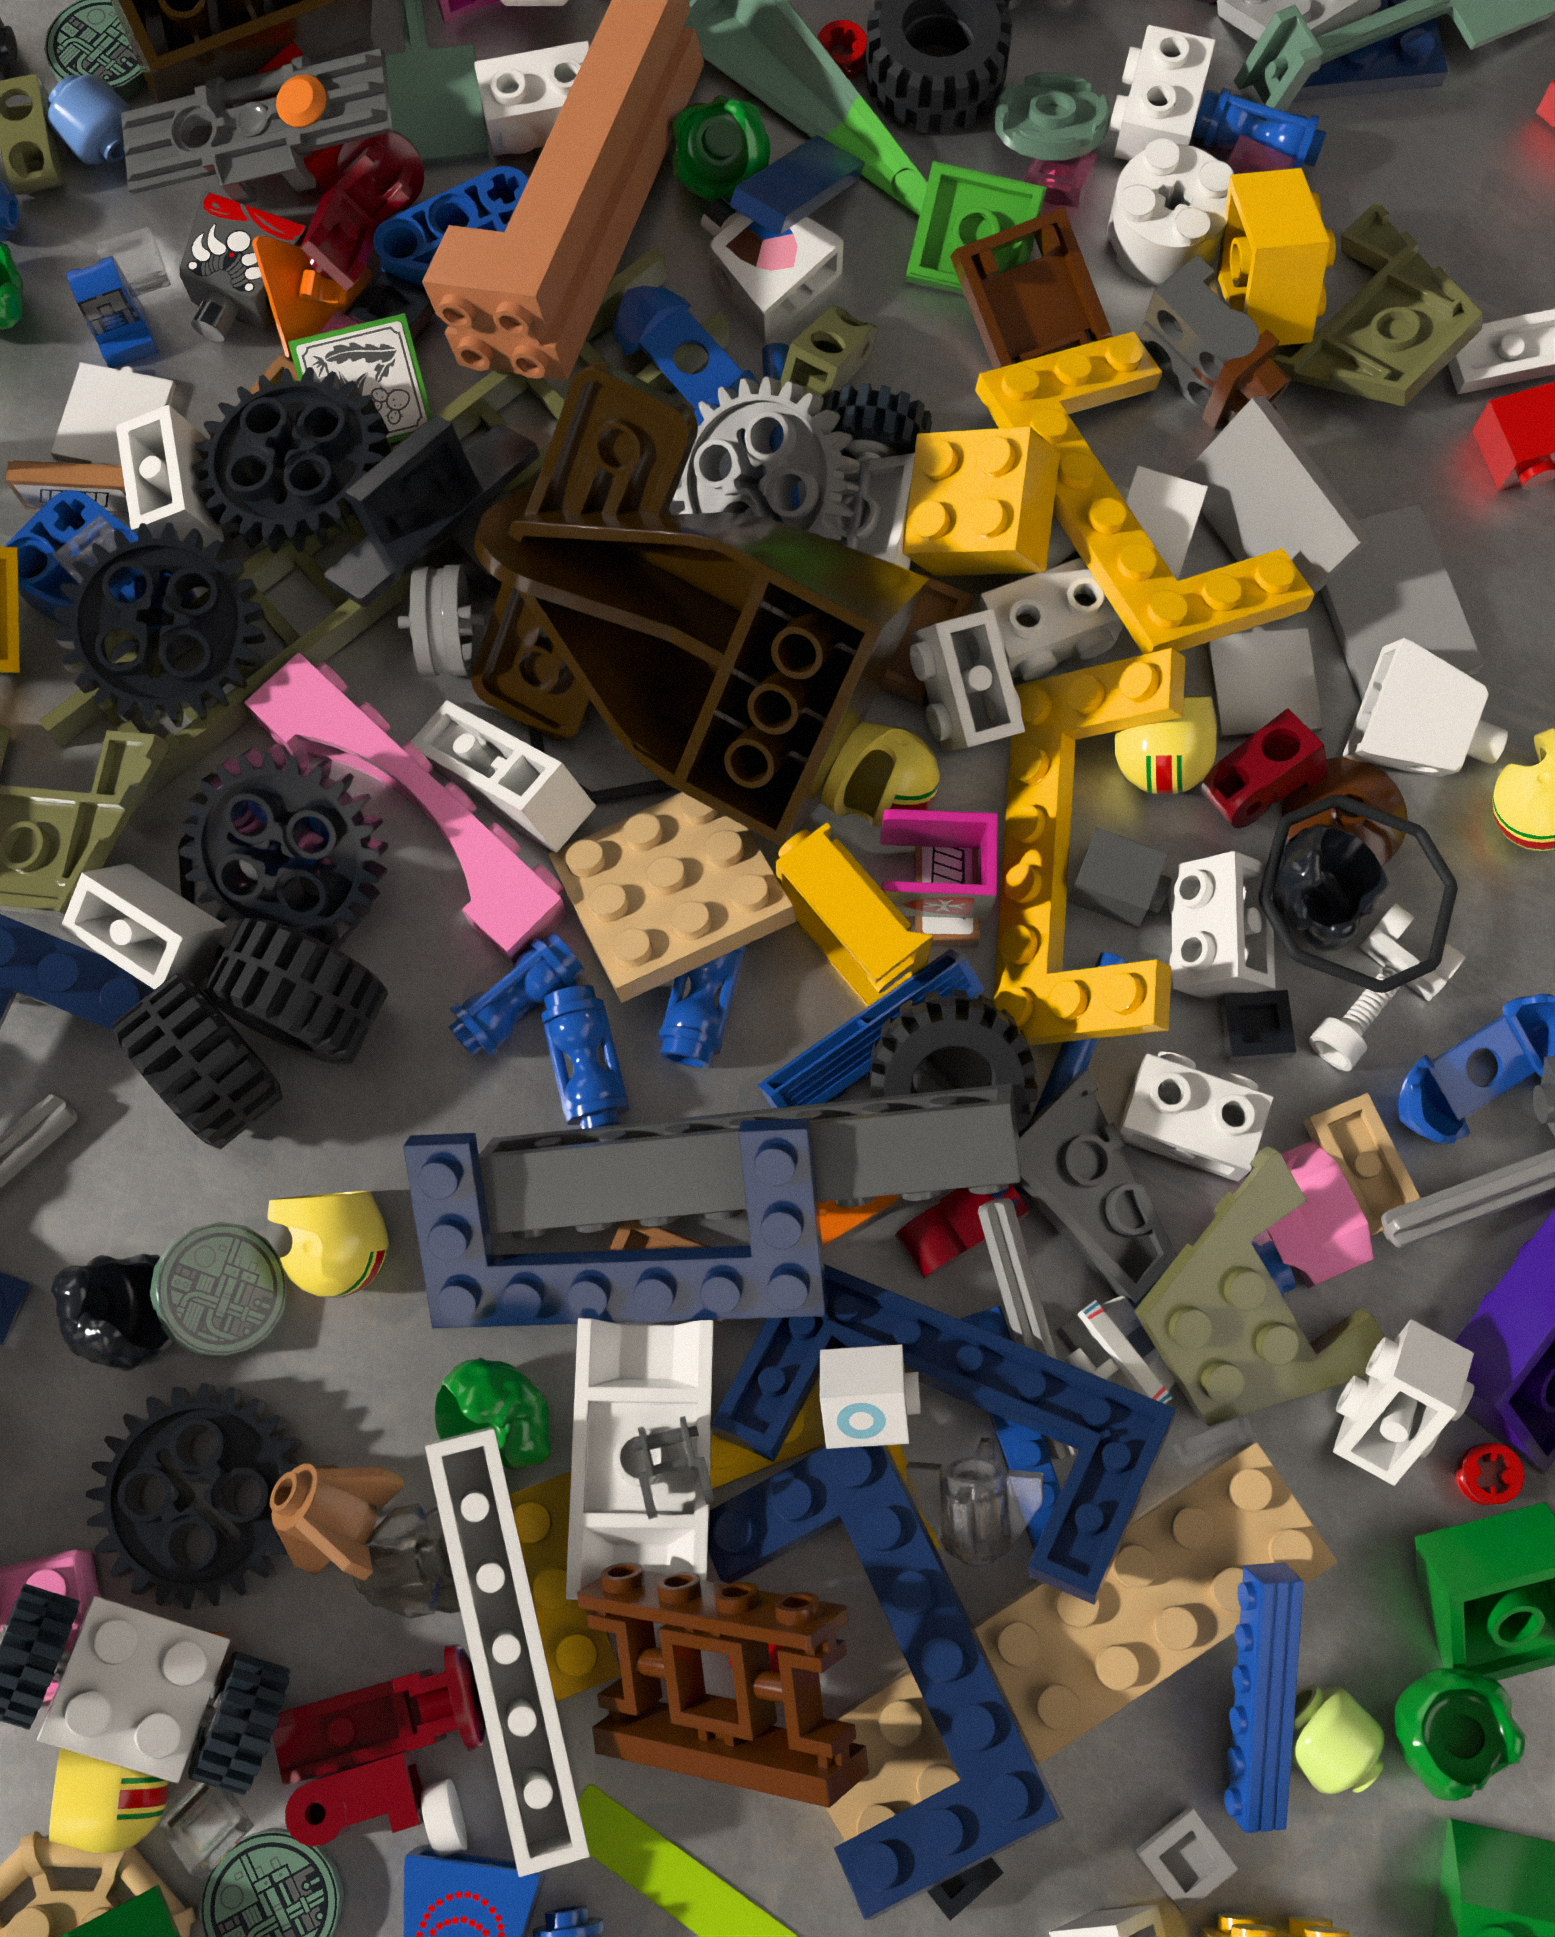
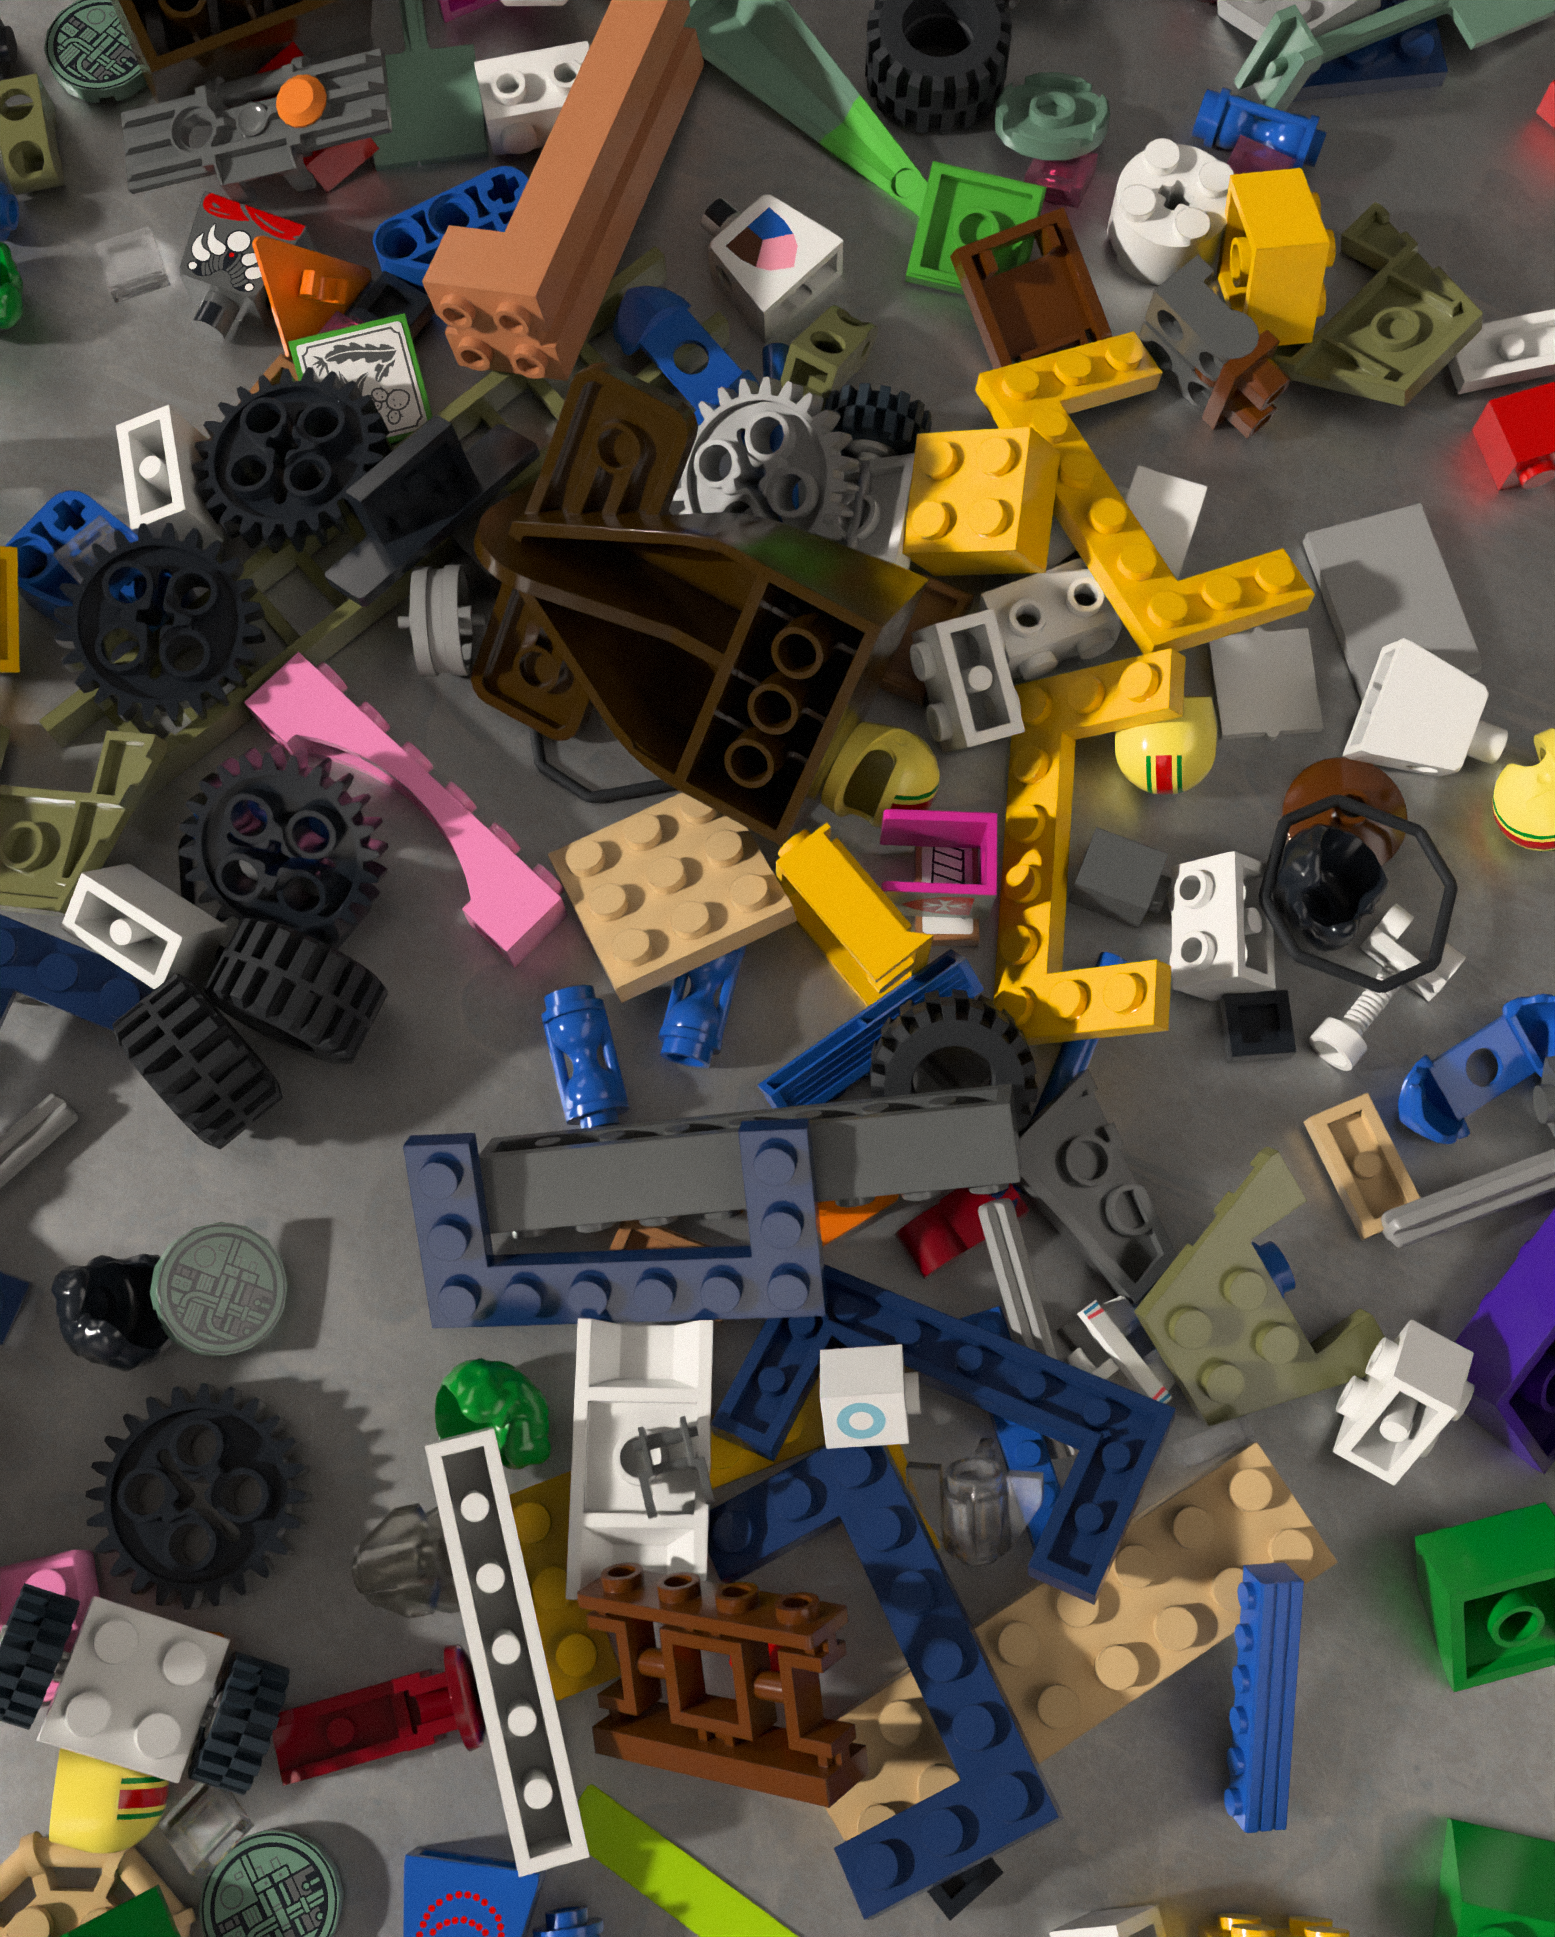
(40, 481): medium nougat tile -> none
(88, 118): medium blue head -> none
(97, 404): white piece -> none
(112, 312): blue leg -> none
(330, 1514): medium nougat brick -> none
(336, 1241): light yellow helmet -> none
(338, 1800): dark red leg -> none
(372, 184): dark red piece -> none
(443, 1818): white tile -> none
(490, 1016): blue piece -> none
(505, 775): white slope -> none
(718, 146): green hair -> none
(796, 184): dark blue tile -> none
(848, 35): red bush -> none
(1164, 91): white brick -> none
(1187, 1860): light grey plate -> none
(1194, 1119): white brick -> none
(1265, 770): dark red leg -> none
(1274, 497): light grey tile -> none
(1329, 1229): bright pink slope -> none
(1335, 1740): yellowish green head -> none
(1457, 1731): green hair -> none
(1510, 1476): red bush -> none

